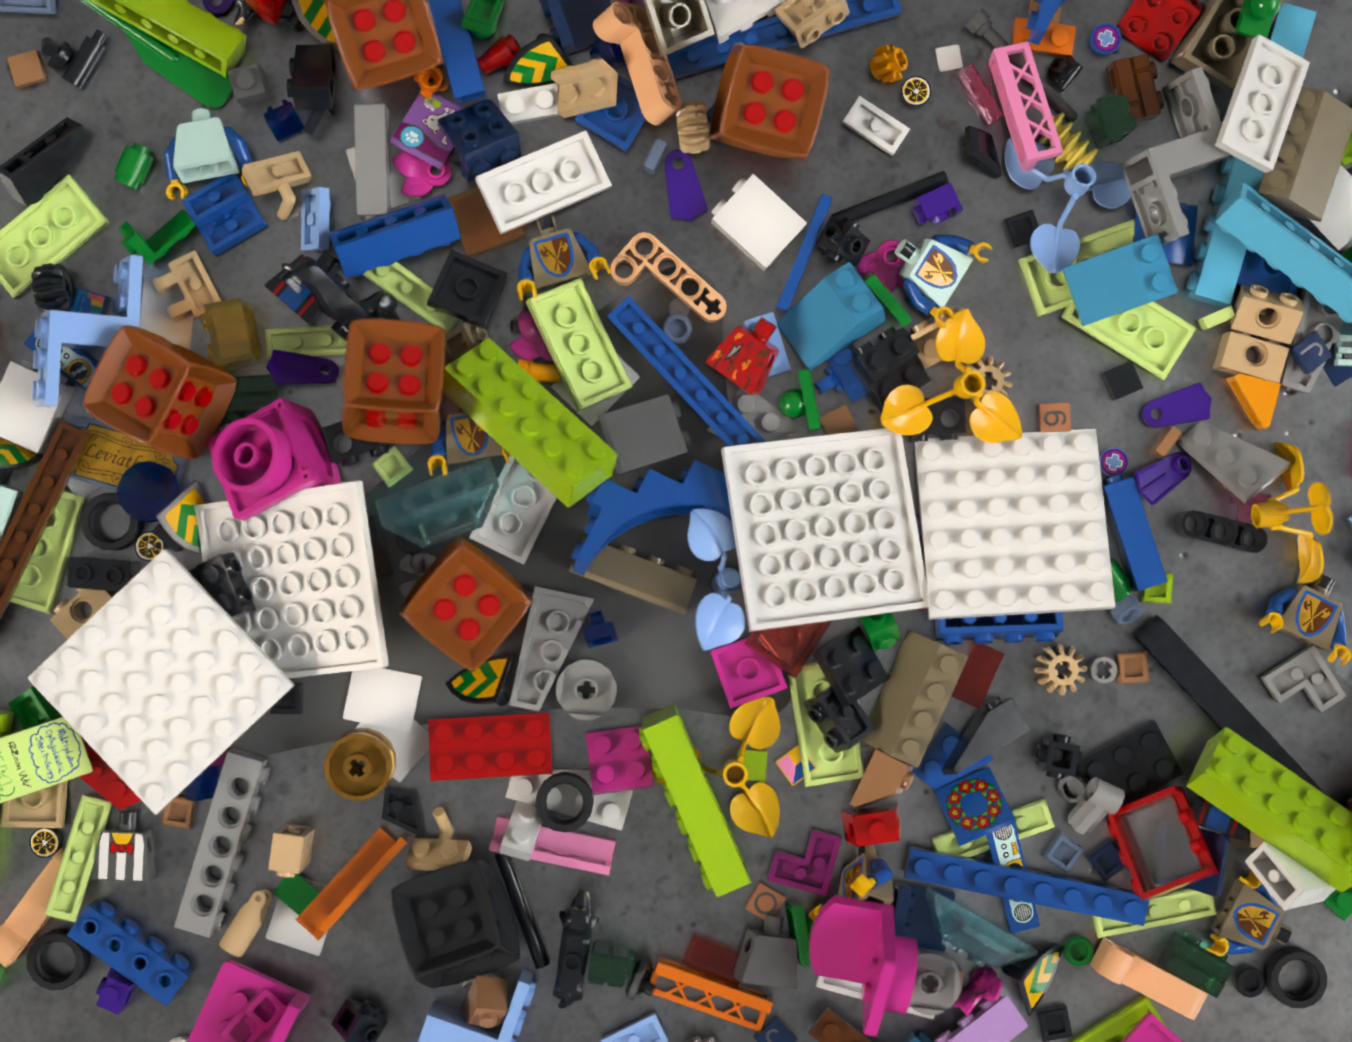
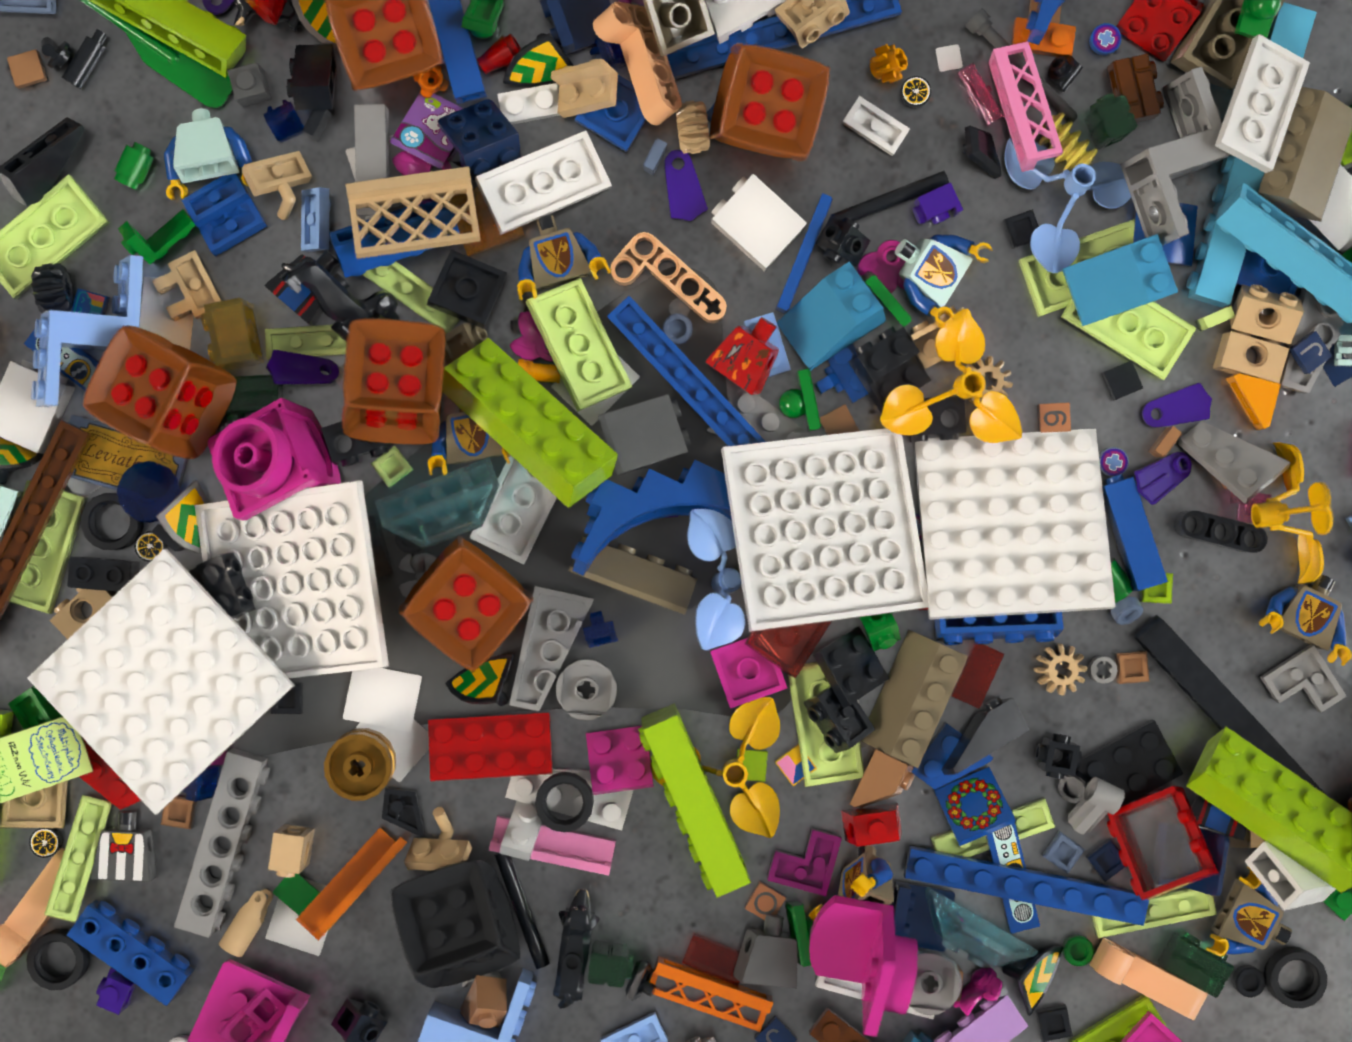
(403, 190): none -> tan fence

